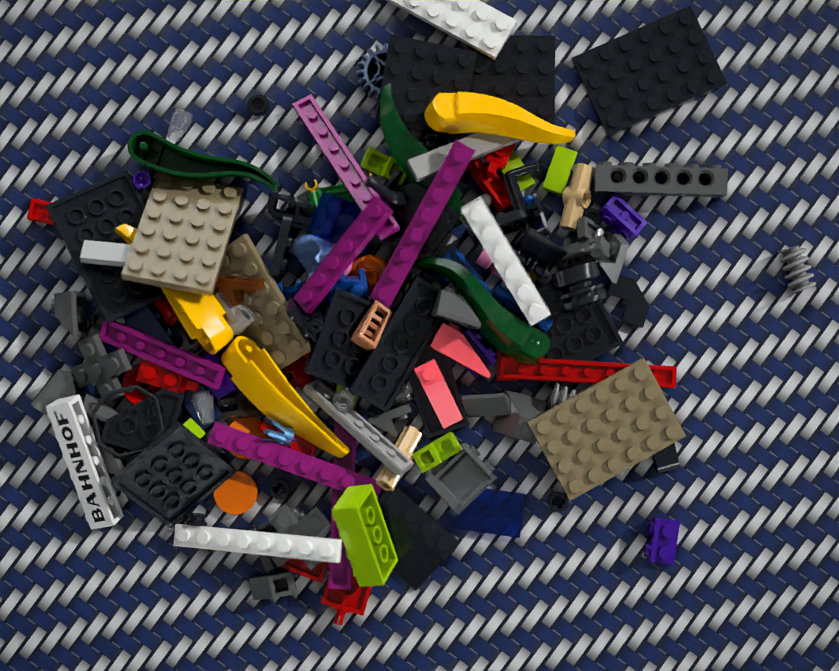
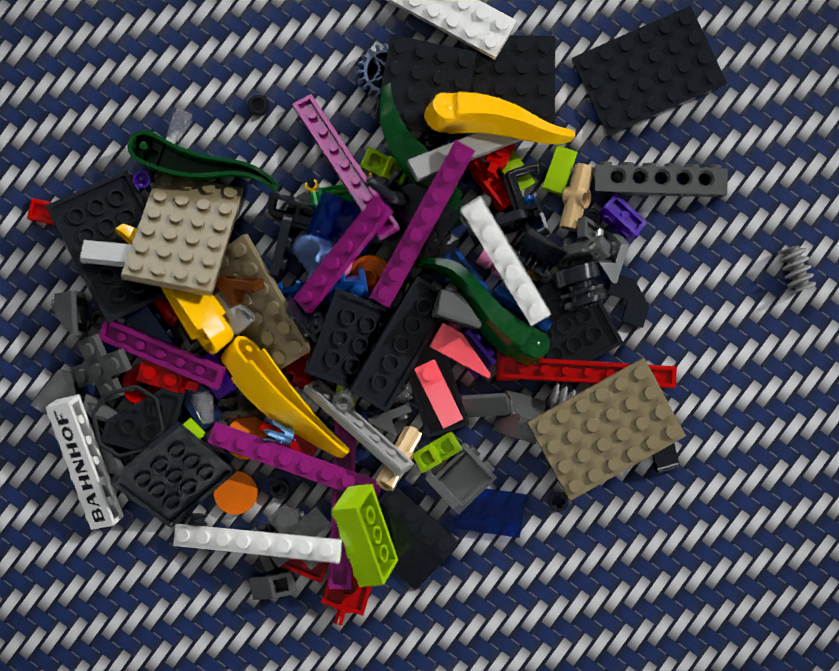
(364, 337): nougat slope -> none
(662, 540): dark purple bracket -> none

